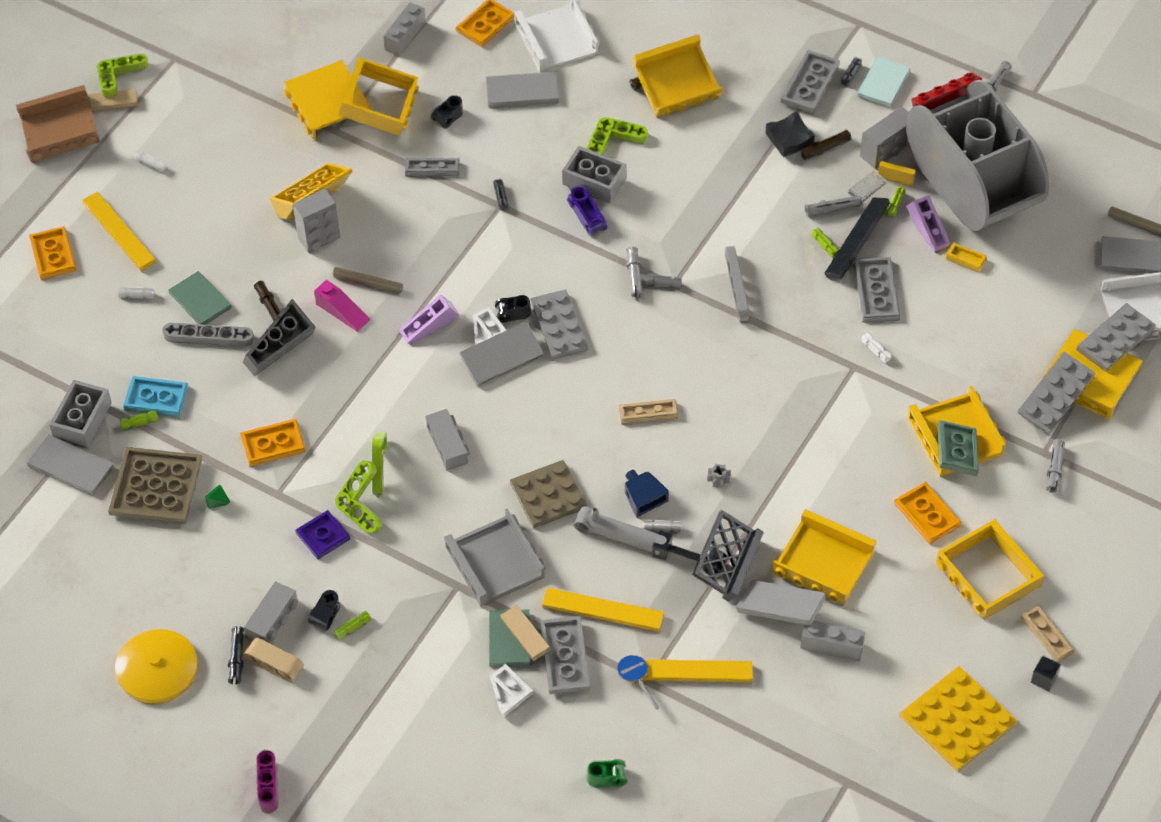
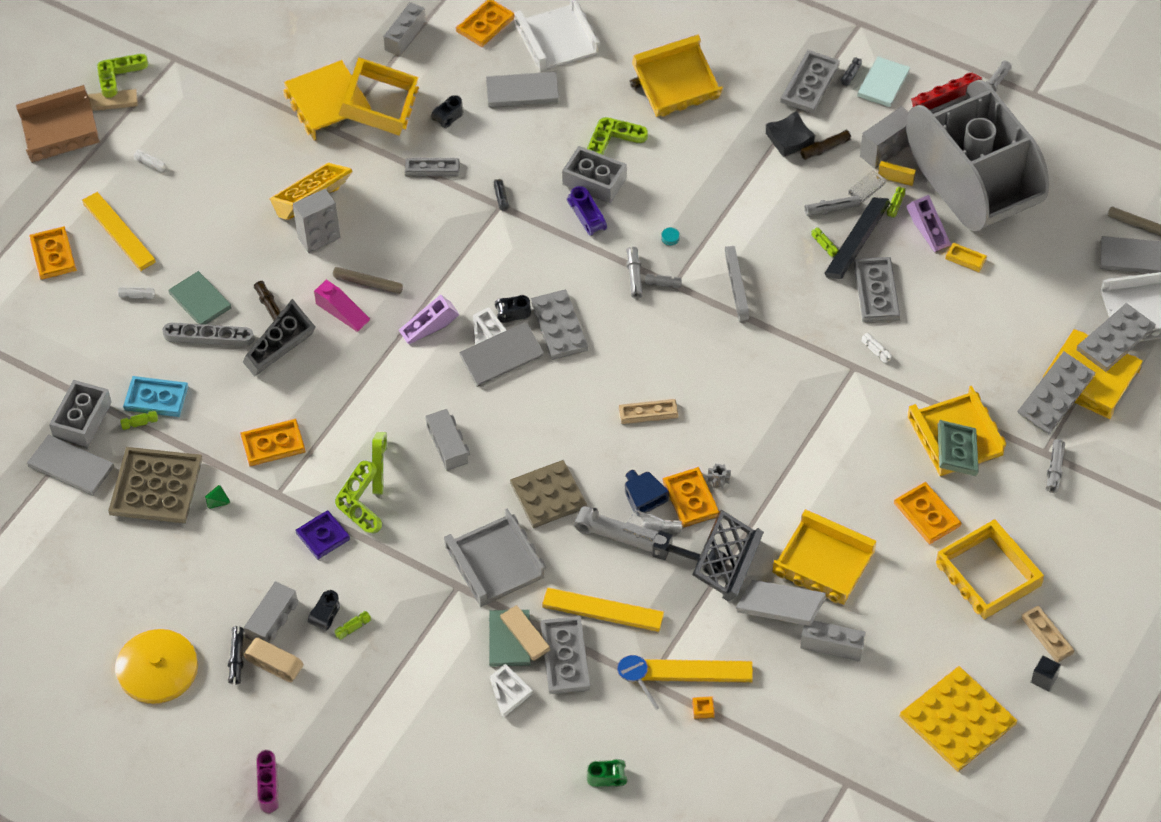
(643, 525): none -> clear piece
(670, 236): none -> teal tile
(691, 497): none -> light orange tile
(703, 707): none -> light orange tile

